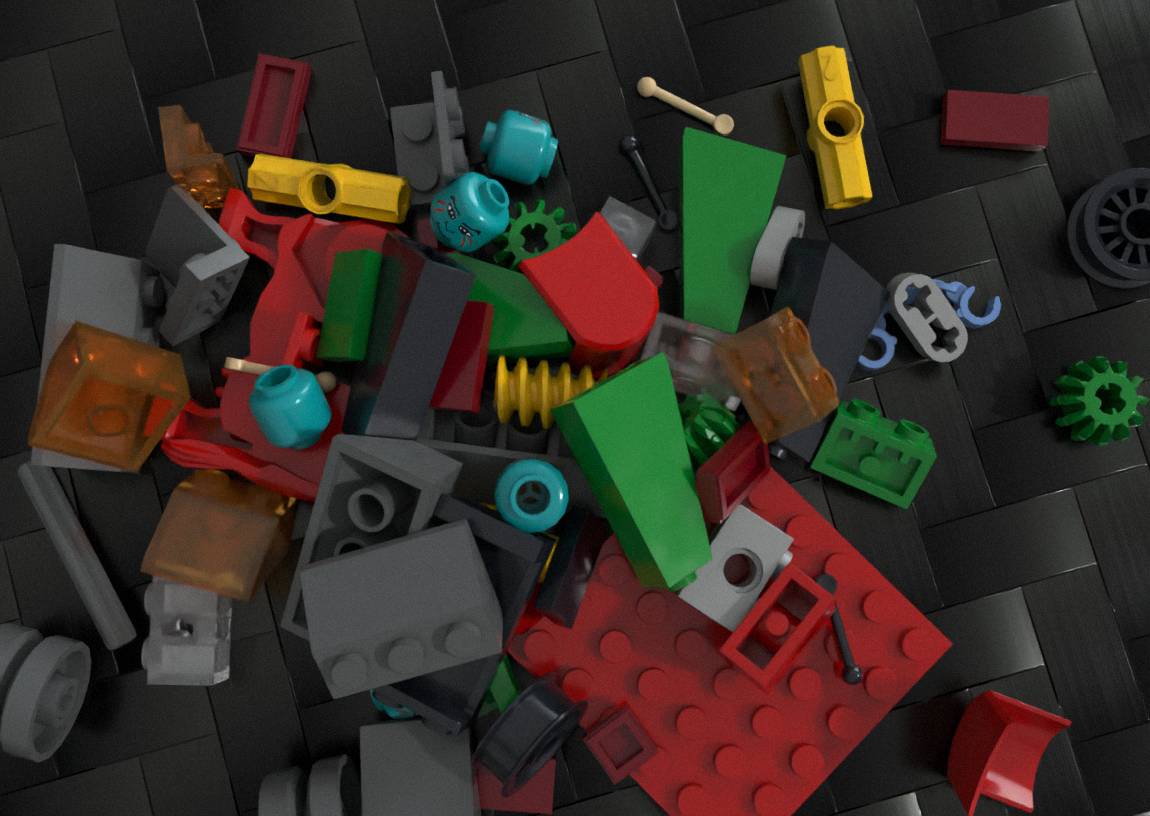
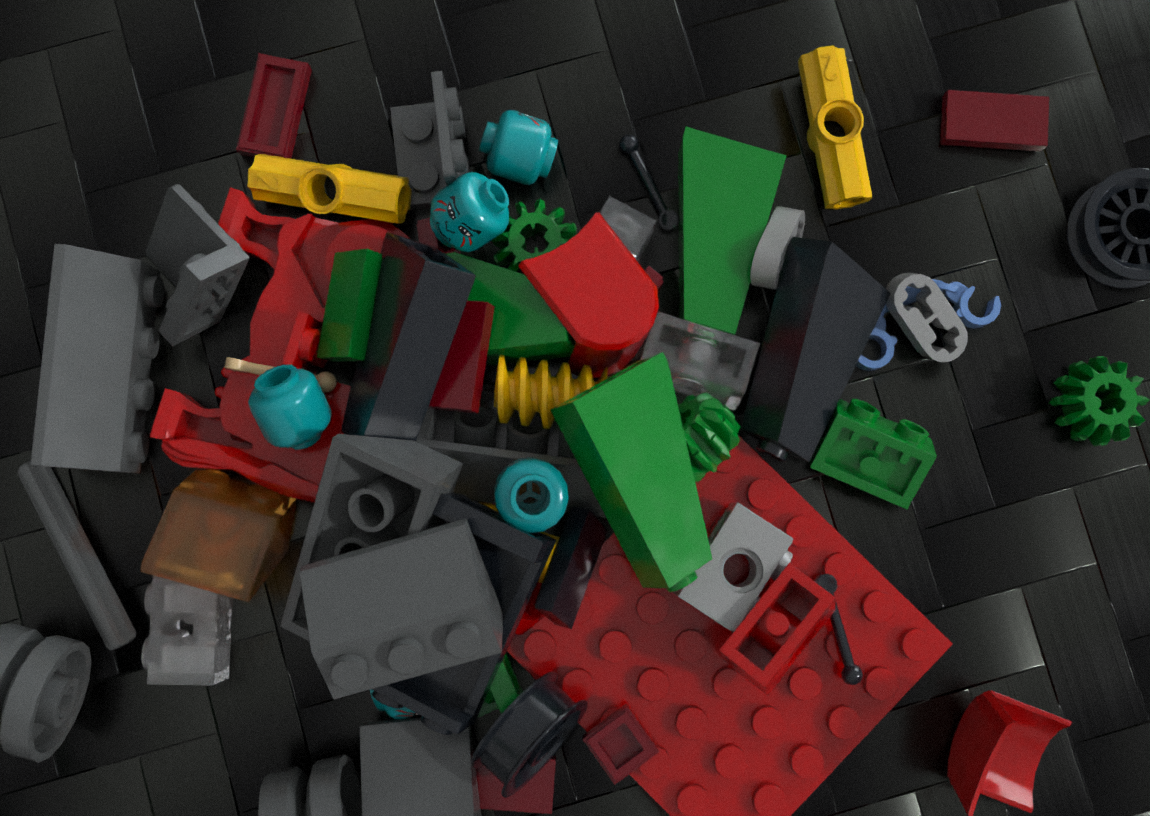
(107, 398): clear orange slope -> none
(192, 160): clear orange bracket -> none
(721, 124): tan hinge -> none
(732, 473): dark red tile -> none
(778, 375): clear orange bracket -> none

